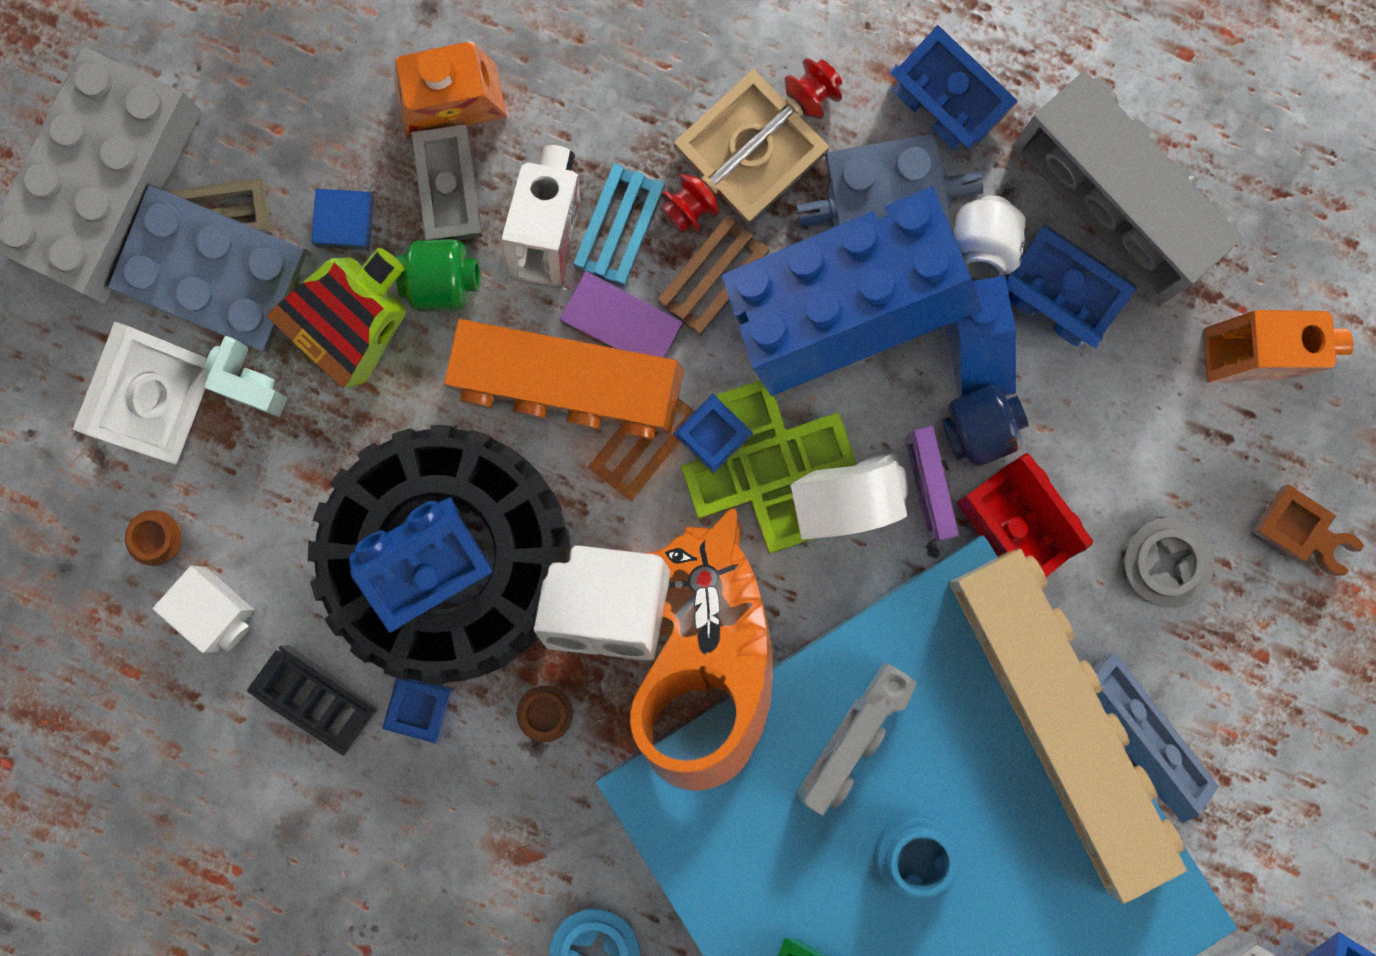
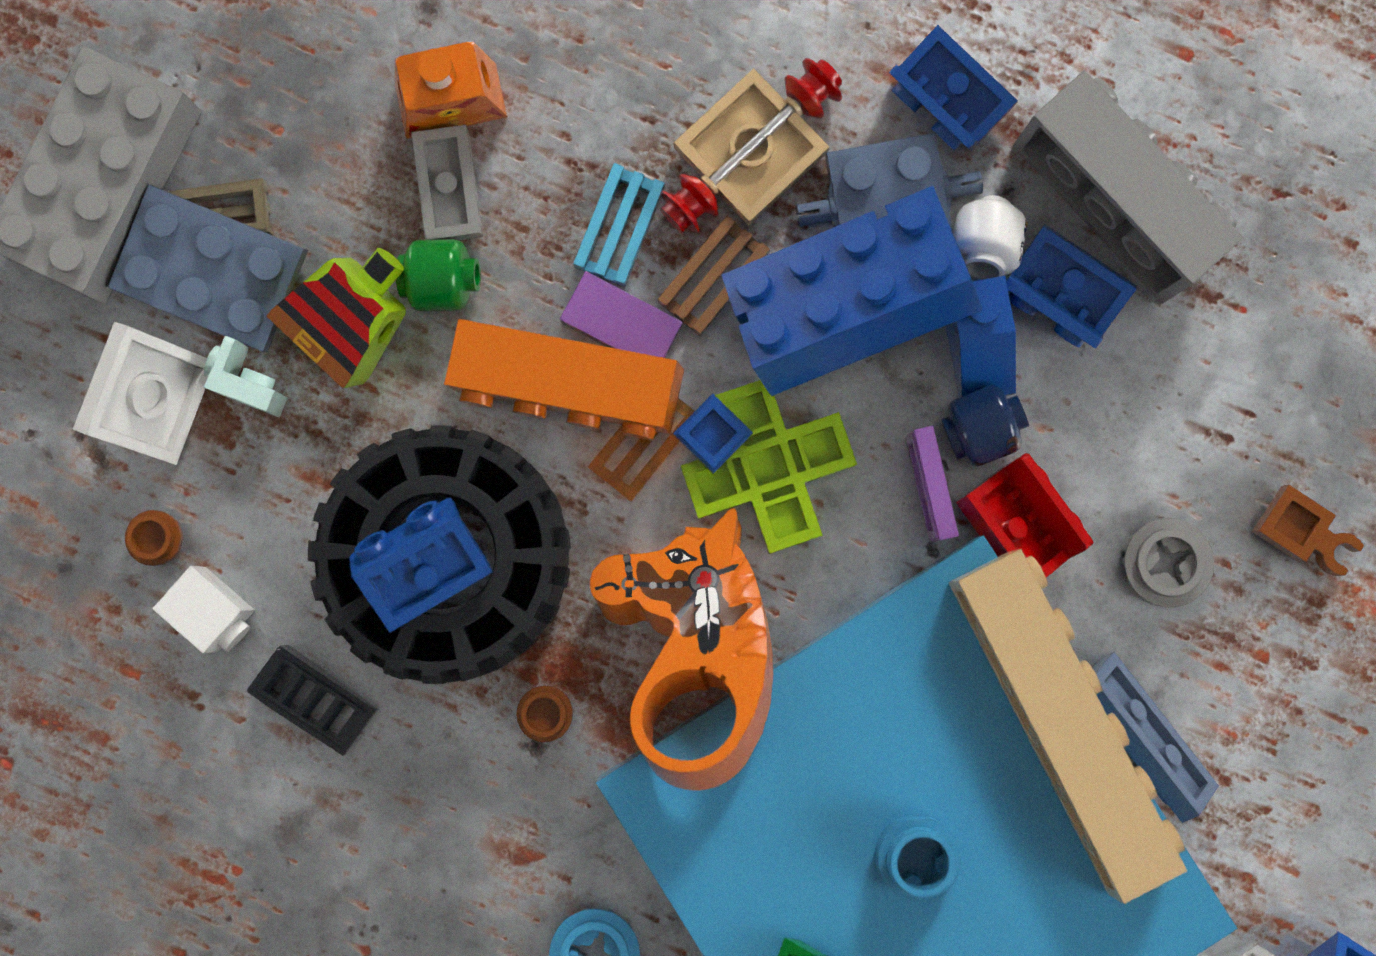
(342, 219): blue tile -> none
(417, 709): blue tile -> none
(542, 219): white torso -> none
(604, 603): white piece -> none
(851, 497): white brick -> none
(855, 737): light grey hinge -> none
(1274, 345): orange torso -> none

